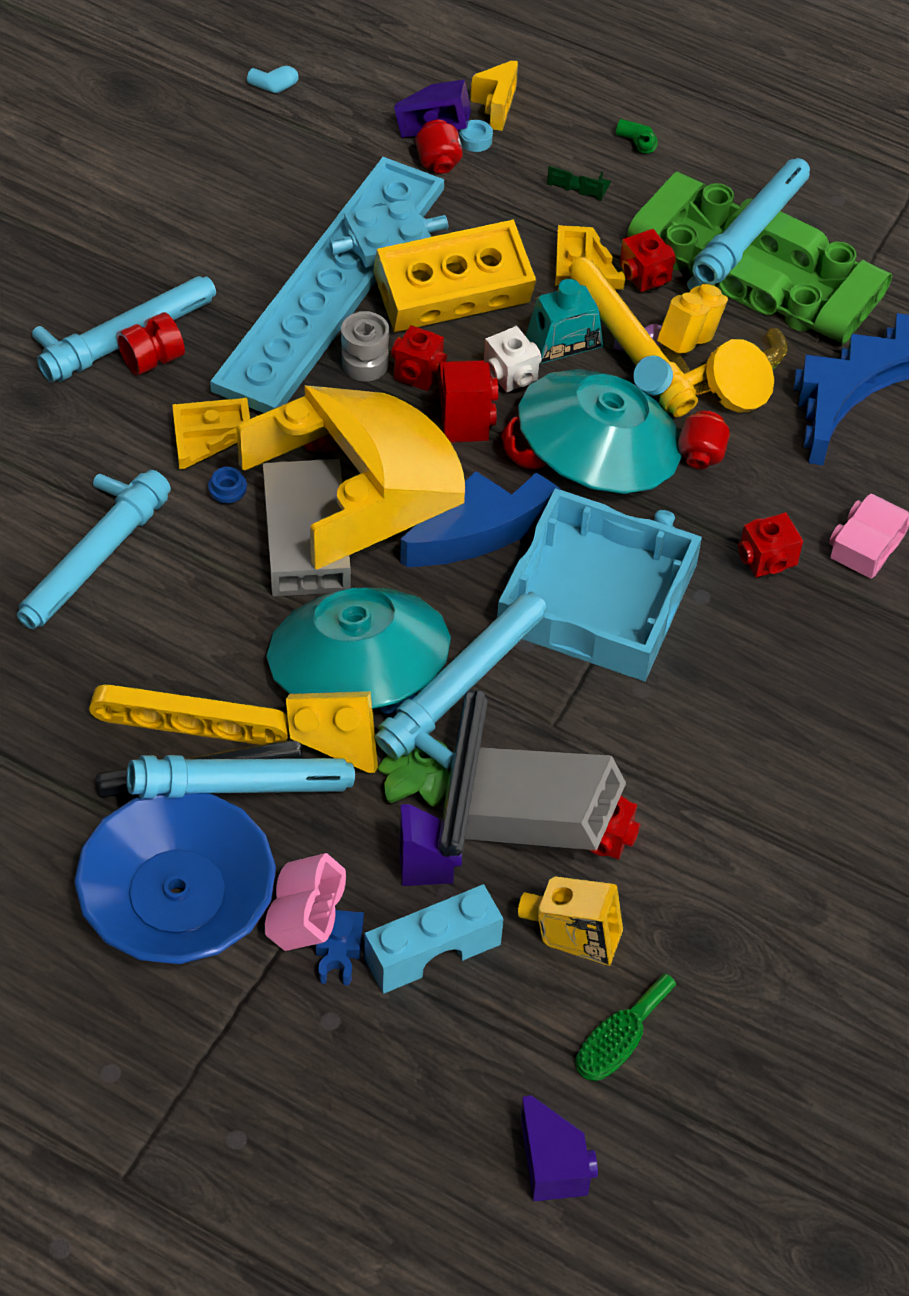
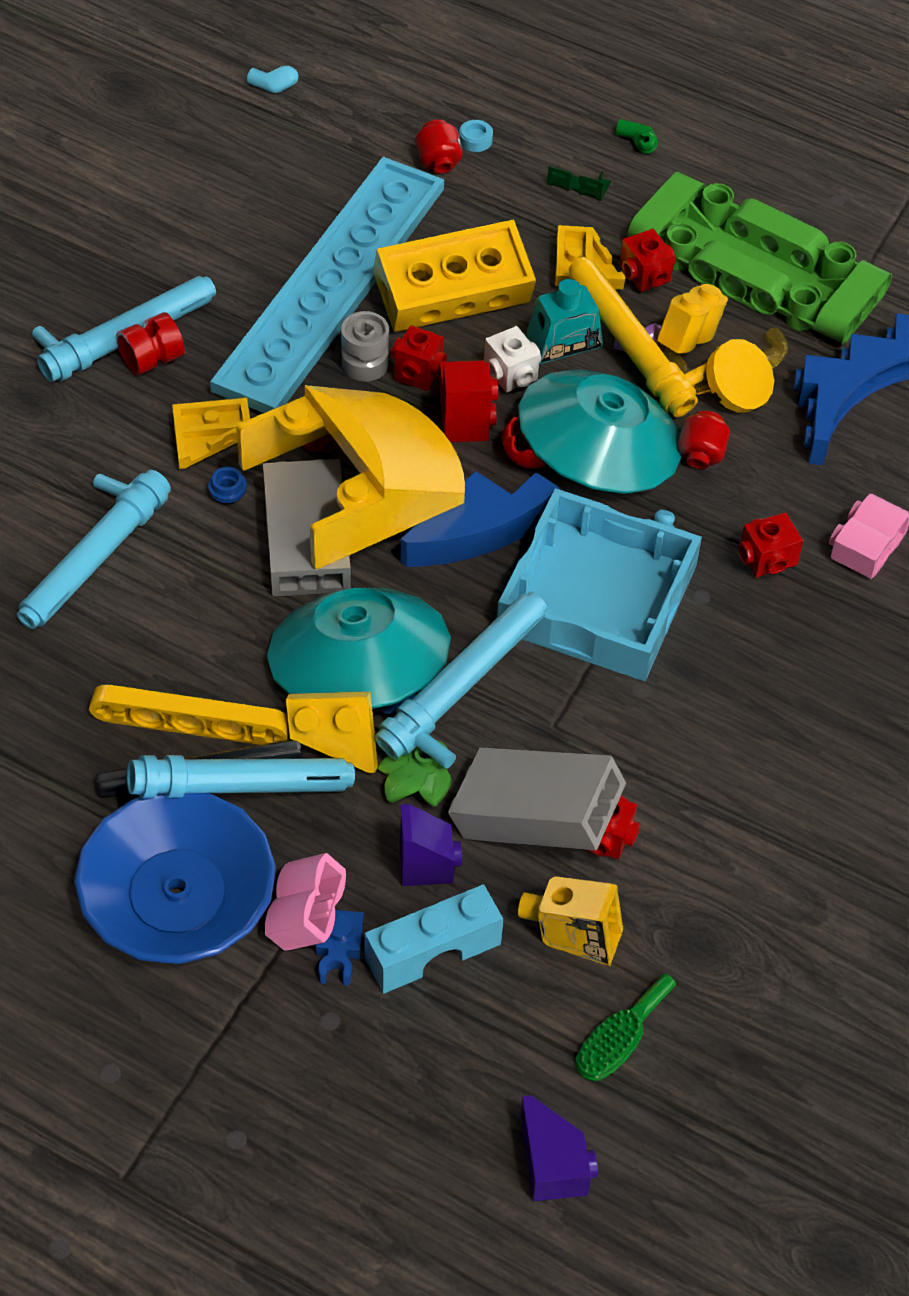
(384, 227): medium azure plate -> none
(436, 102): dark purple slope -> none
(462, 774): black axle -> none
(495, 90): yellow slope -> none
(653, 375): medium azure tile -> none
(727, 248): medium azure cylinder -> none

